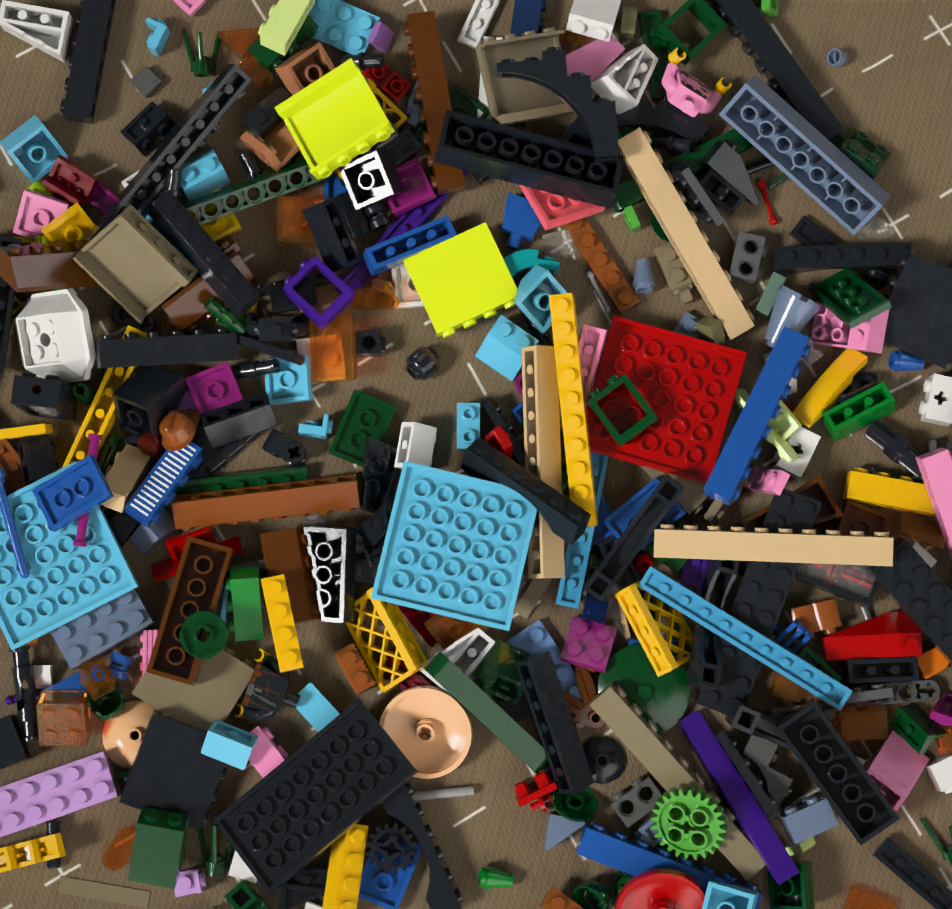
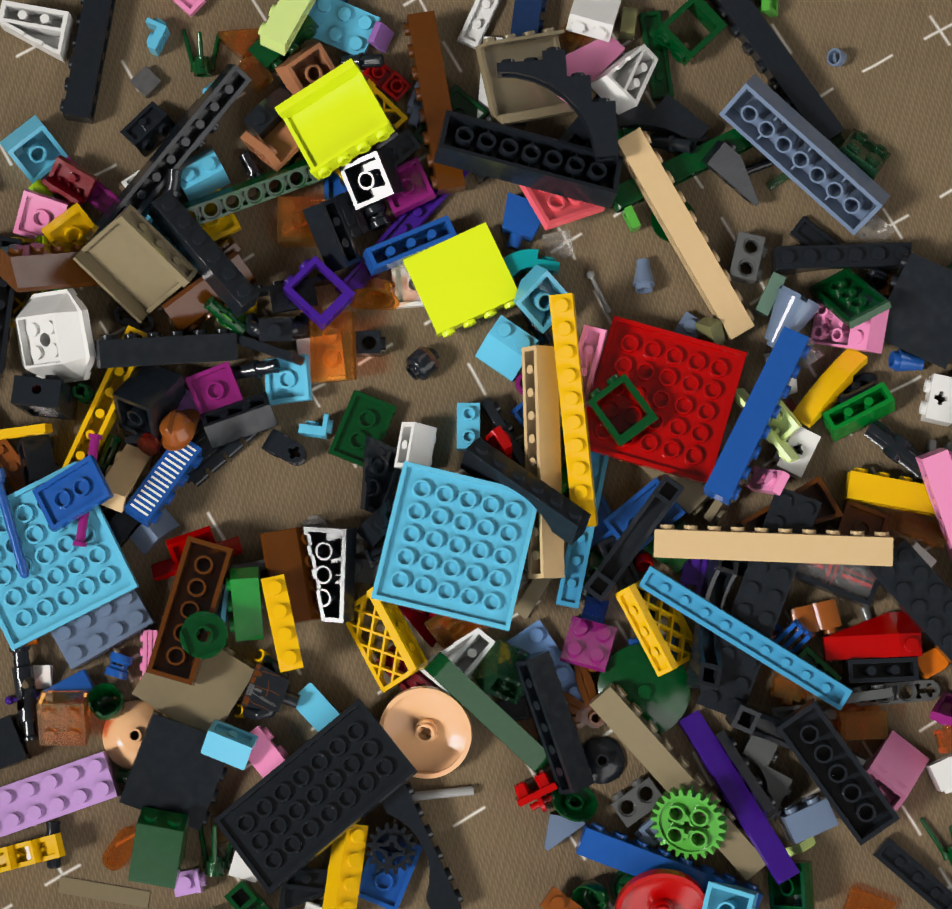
(97, 678): clear orange brick -> none
(244, 479): dark green tile -> none
(266, 501): dark orange brick -> none
(355, 668): dark orange brick -> none
(494, 878): green cone -> none
(602, 265): dark orange plate -> none
(624, 622): tan piece -> none
(674, 272): dark tan hinge -> none
(687, 91): bright pink torso -> none
(694, 192): black plate -> none
(722, 193): black brick -> none
(762, 185): red hinge -> none
(916, 727): dark green panel -> none

